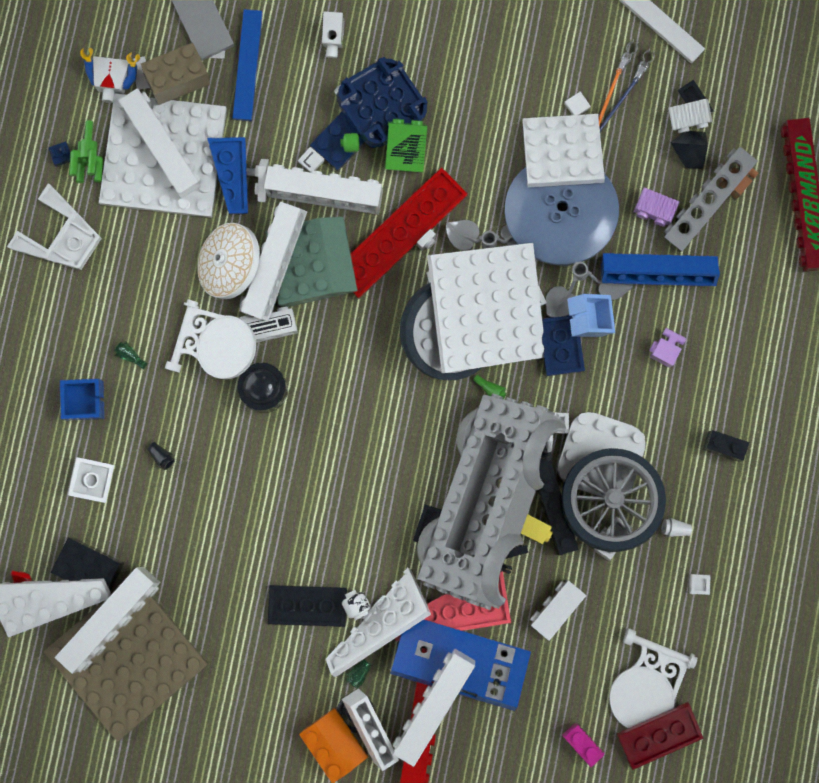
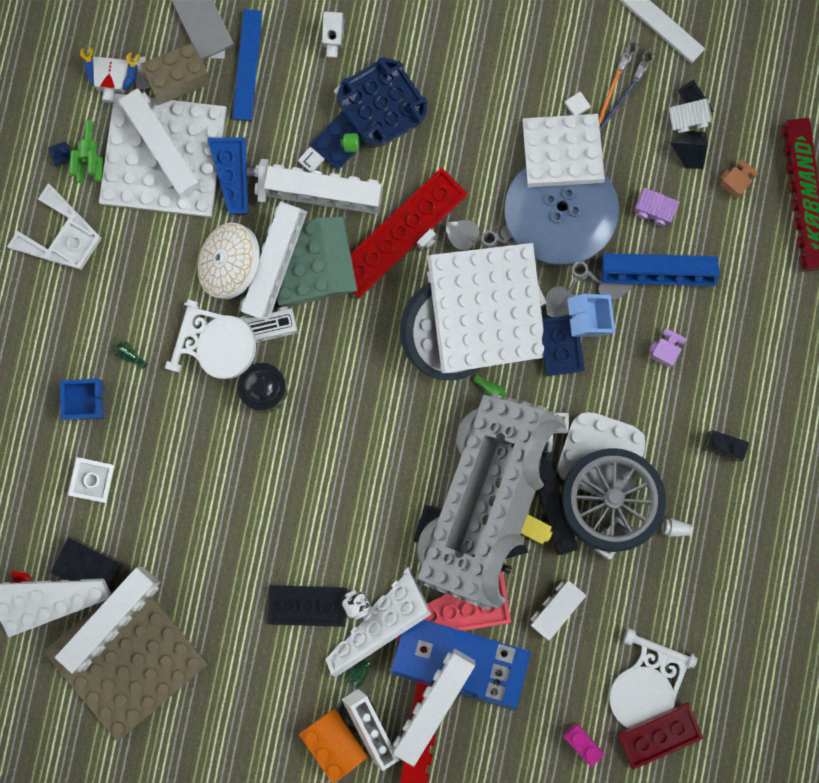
(162, 457): black cone -> none
(406, 145): bright green panel -> none
(699, 584): white tile -> none
(745, 163): light grey brick -> none

